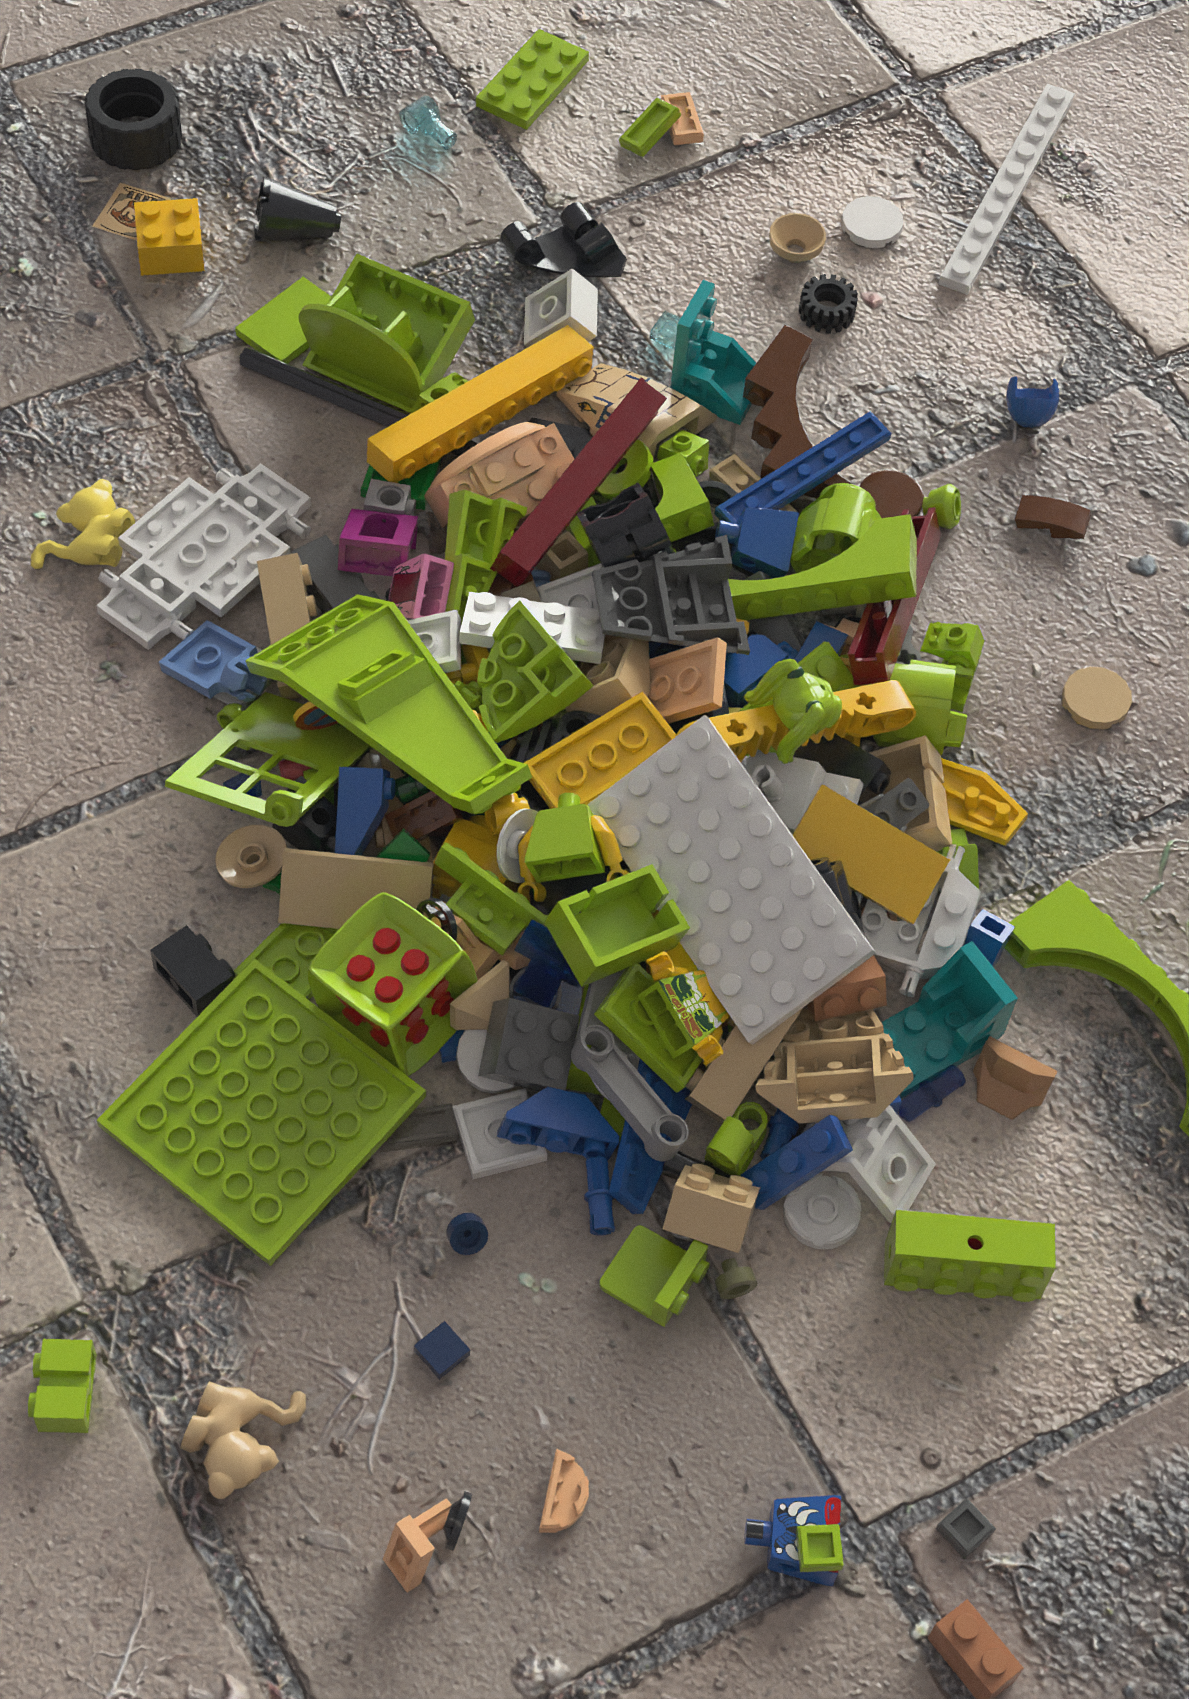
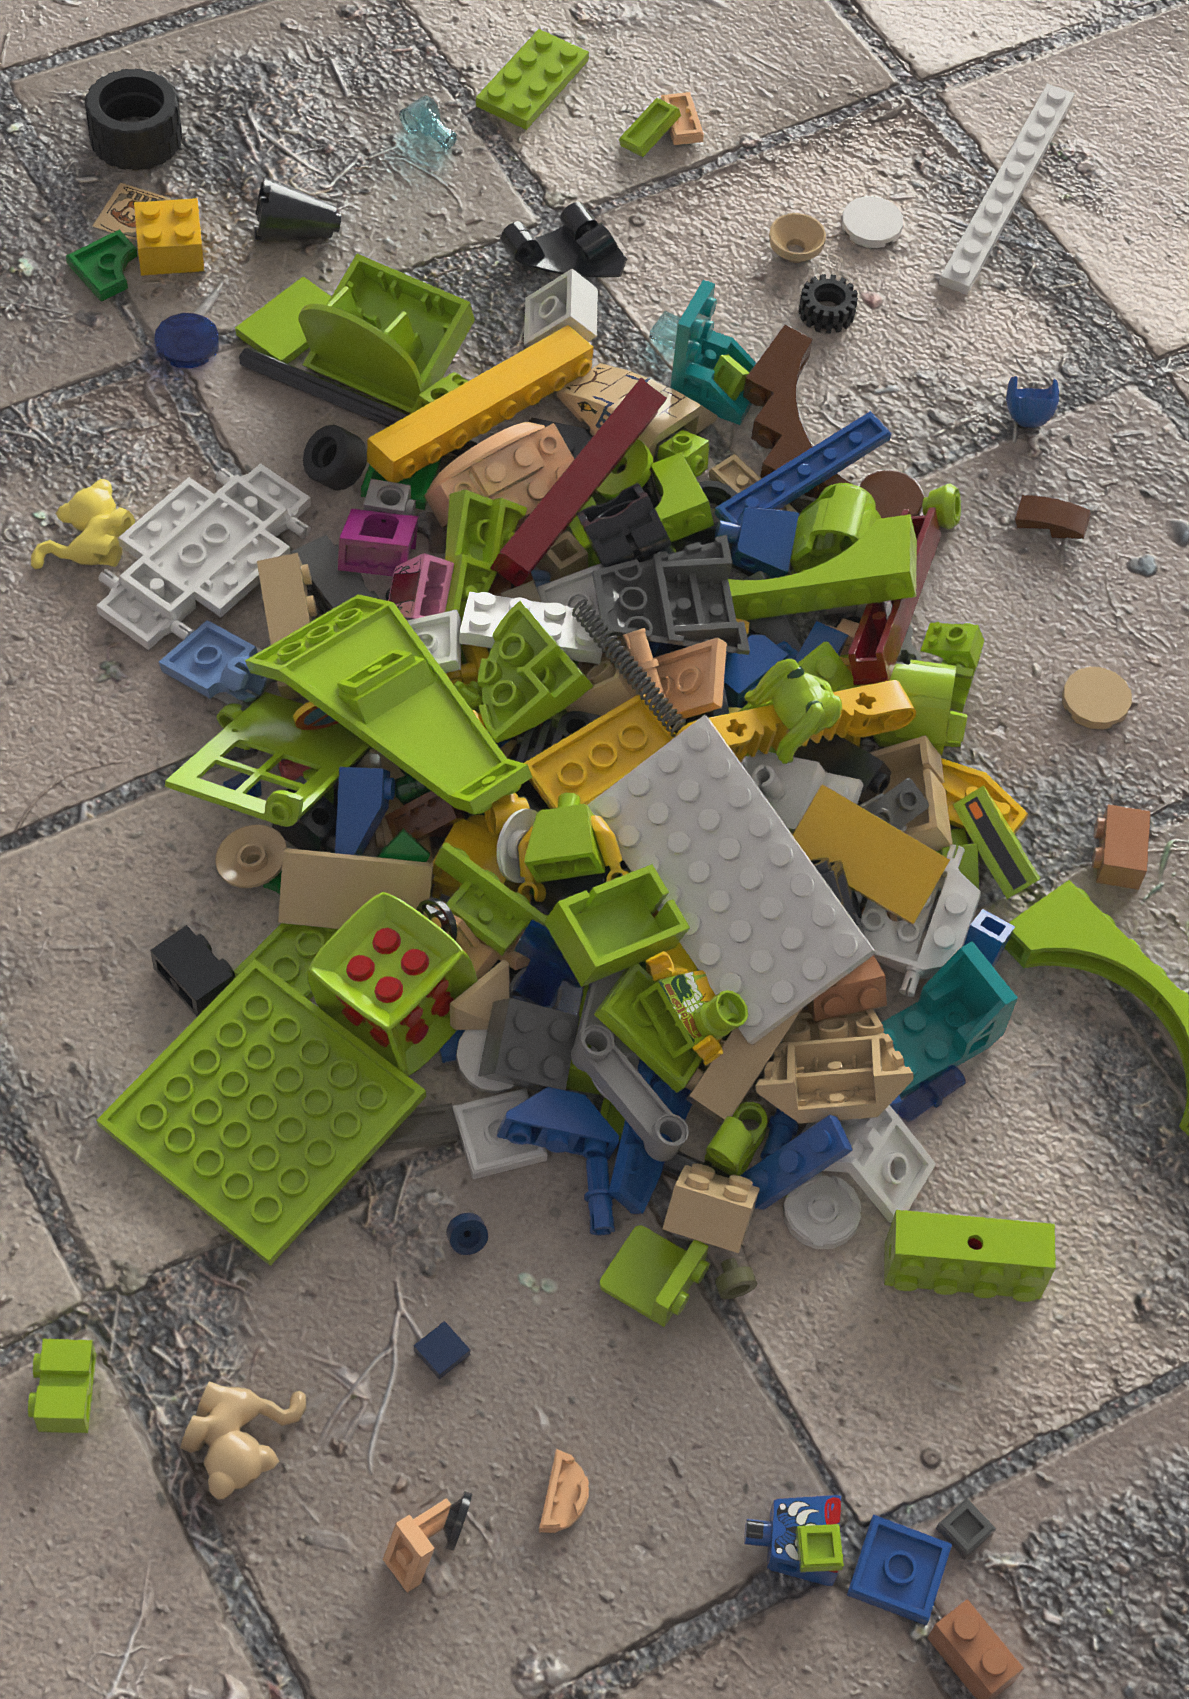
(103, 264): none -> green tile
(186, 340): none -> clear blue tile
(334, 457): none -> black tyre
(640, 649): none -> light nougat pin
(652, 692): none -> dark grey piece
(721, 1015): none -> lime wheel
(730, 376): none -> lime tile
(899, 1570): none -> blue tile
(996, 842): none -> lime slope
(1010, 1080): medium nougat slope -> none
(1122, 846): none -> nougat brick

